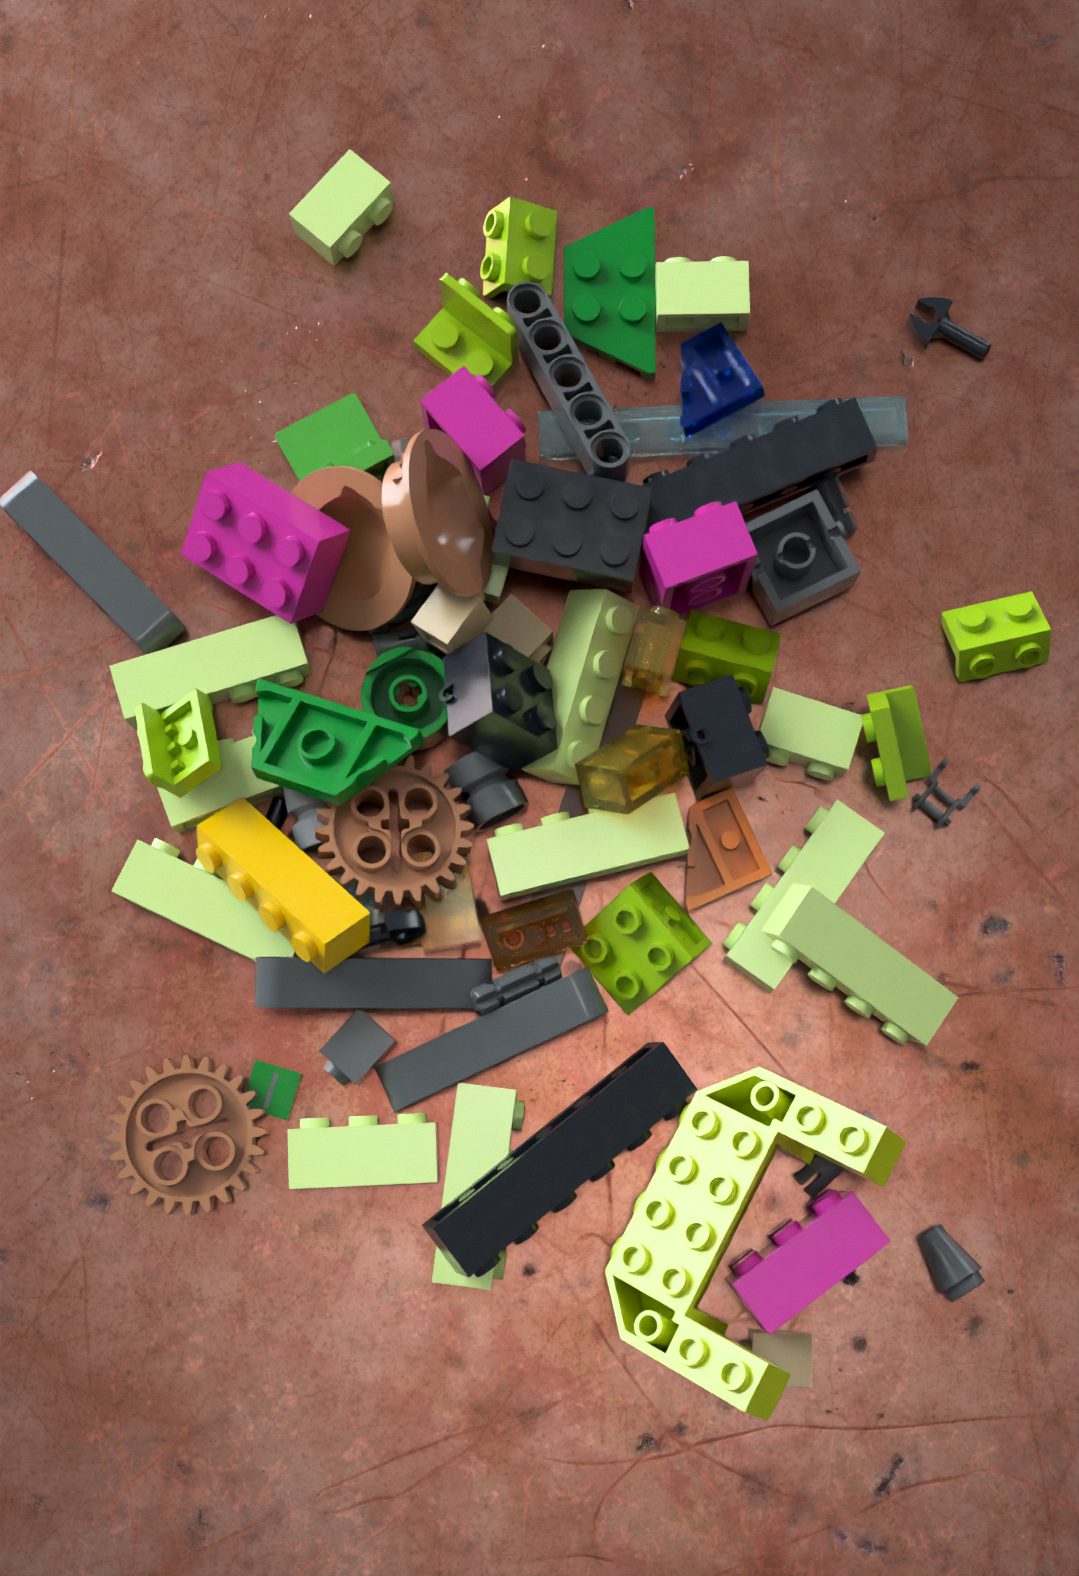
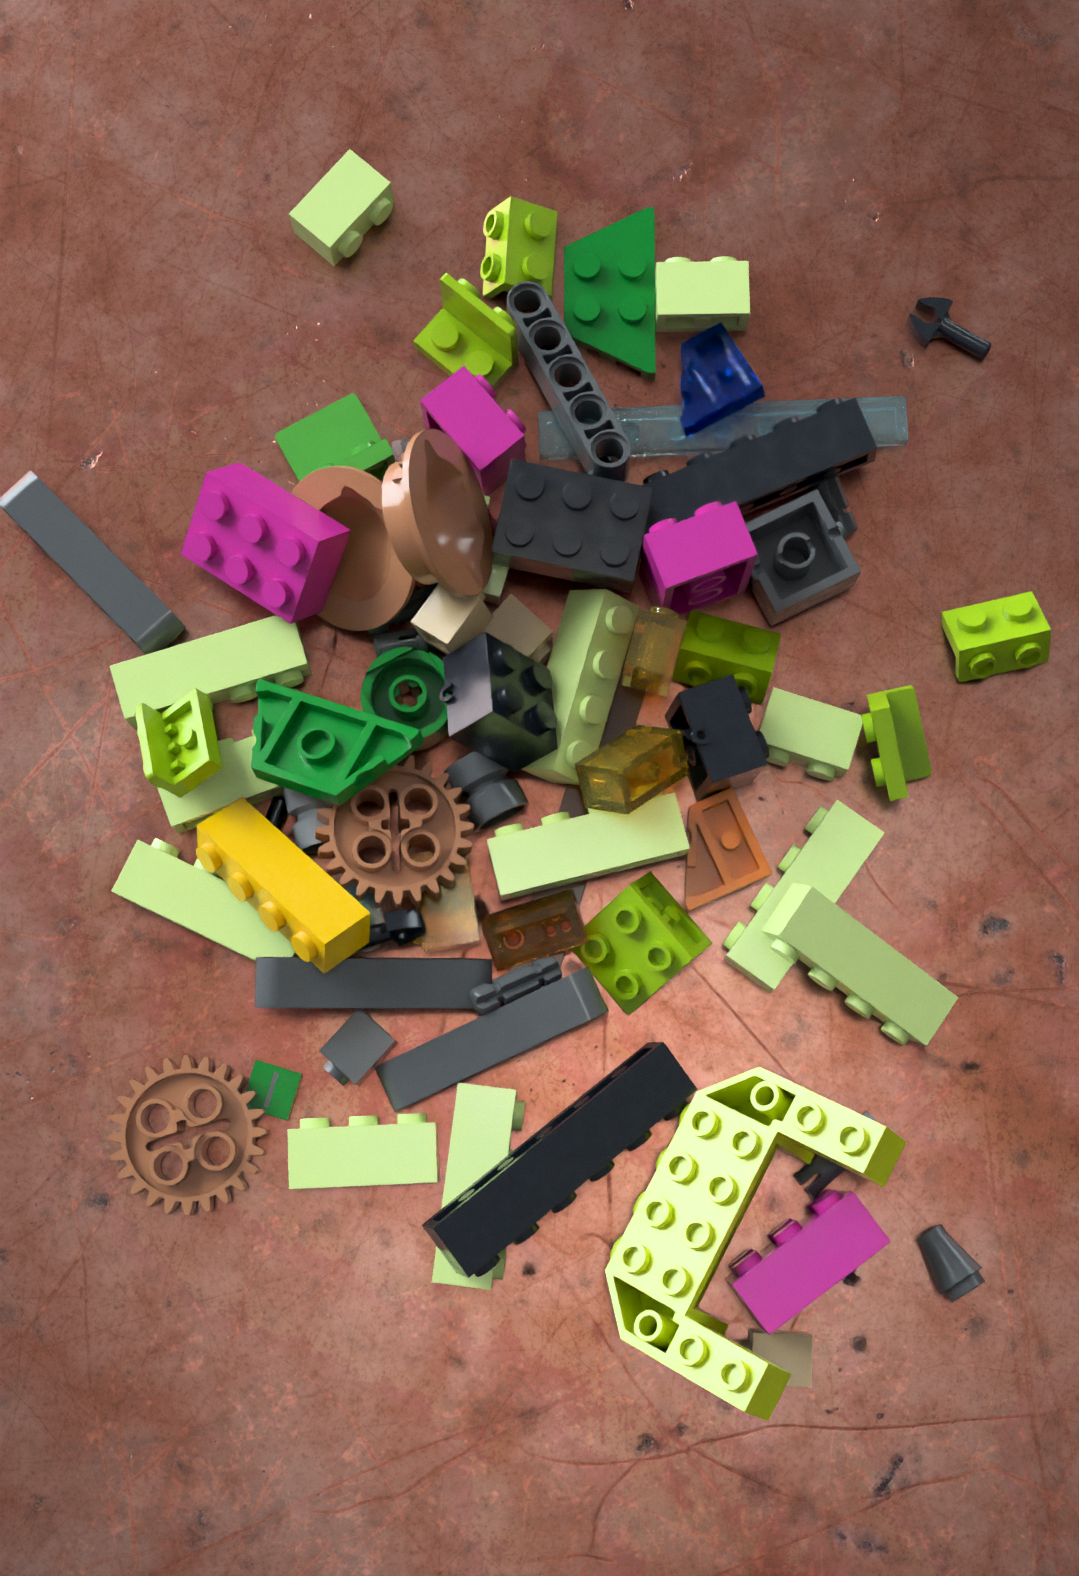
(932, 782): dark grey piece -> none

